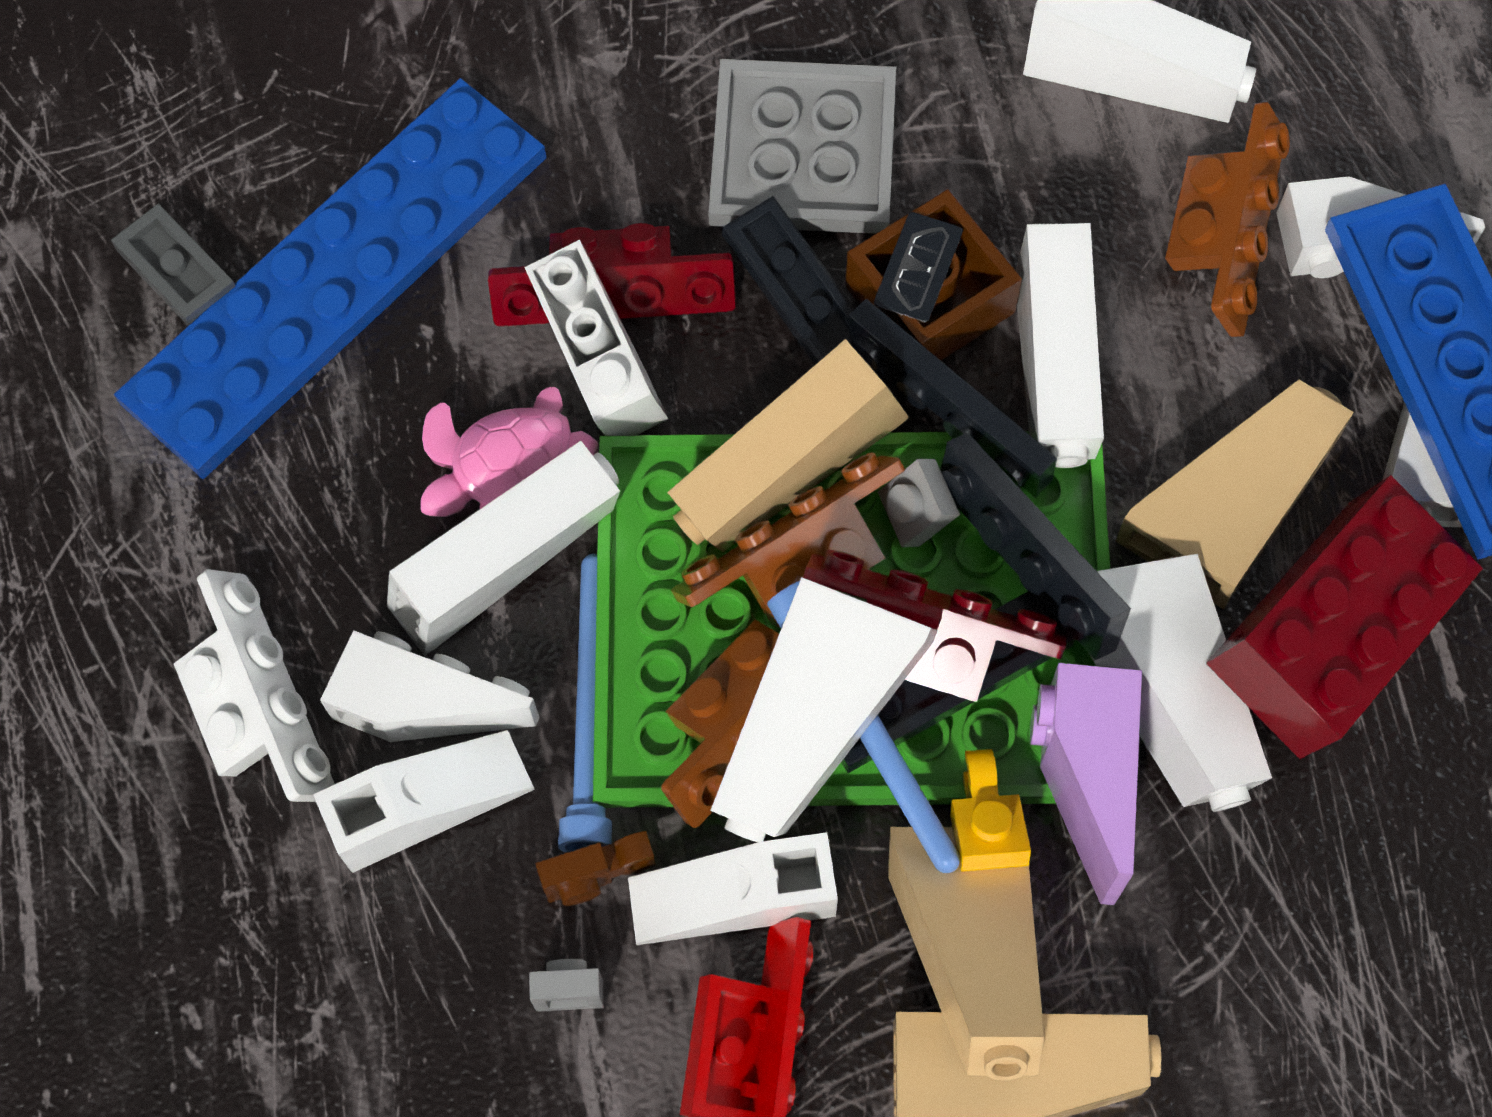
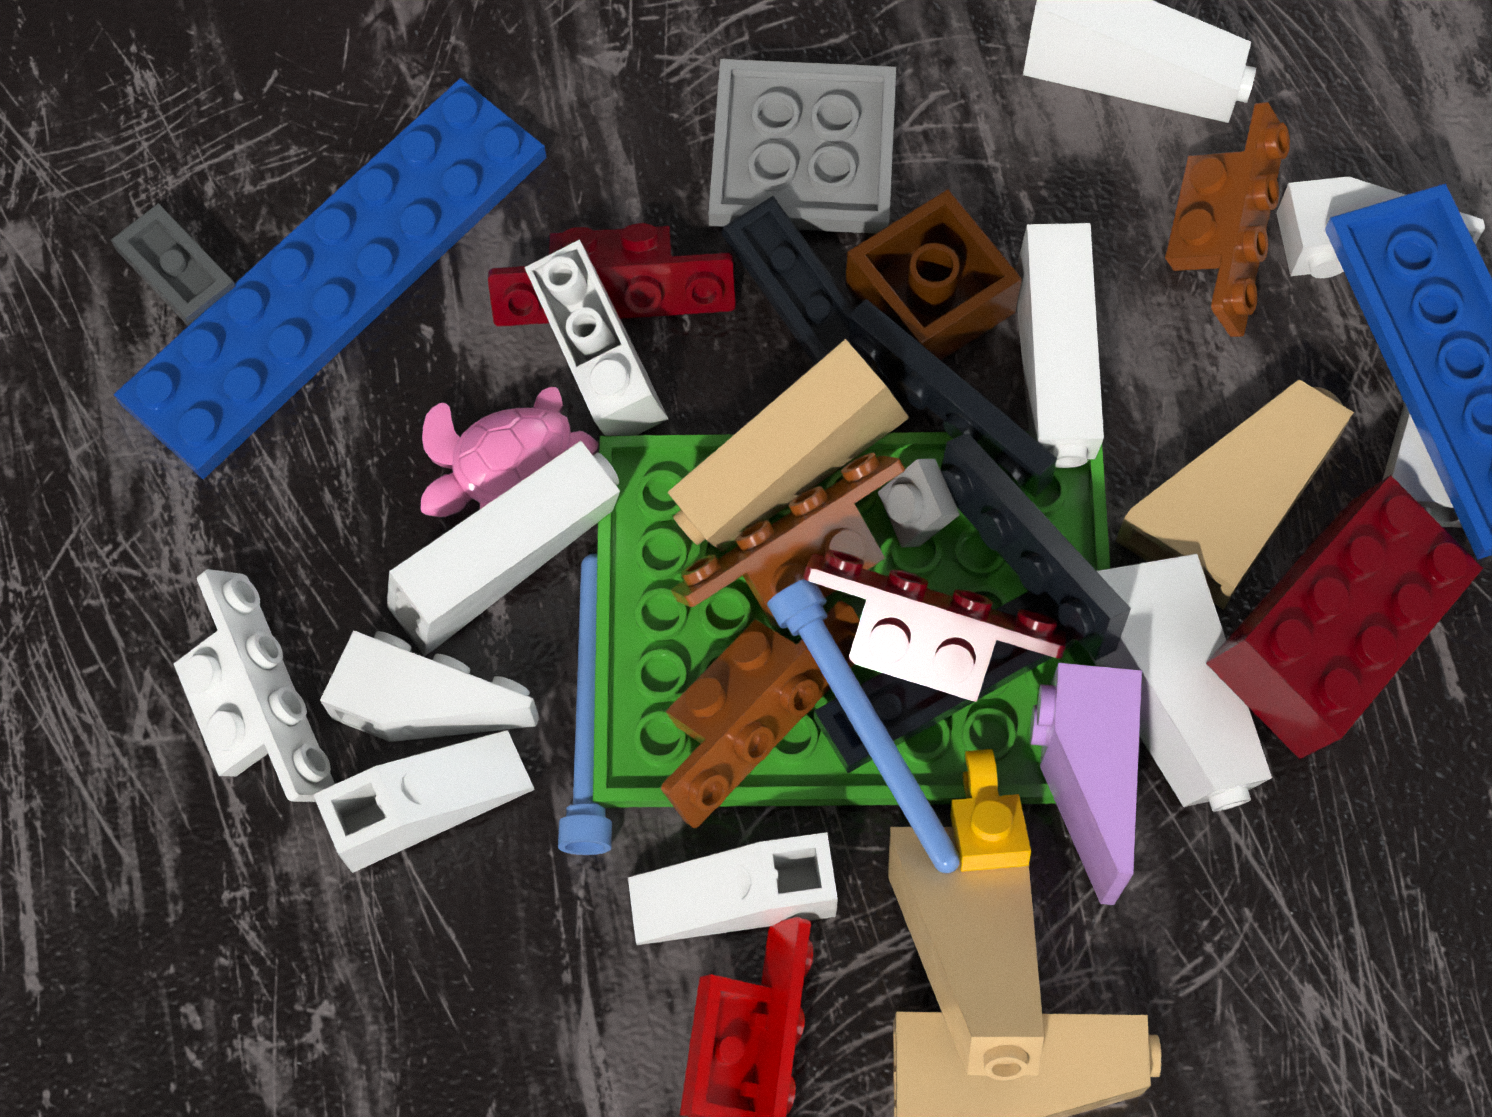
(566, 986): light grey plate -> none
(581, 873): reddish brown plate -> none
(816, 699): white slope -> none
(918, 266): black sticker -> none

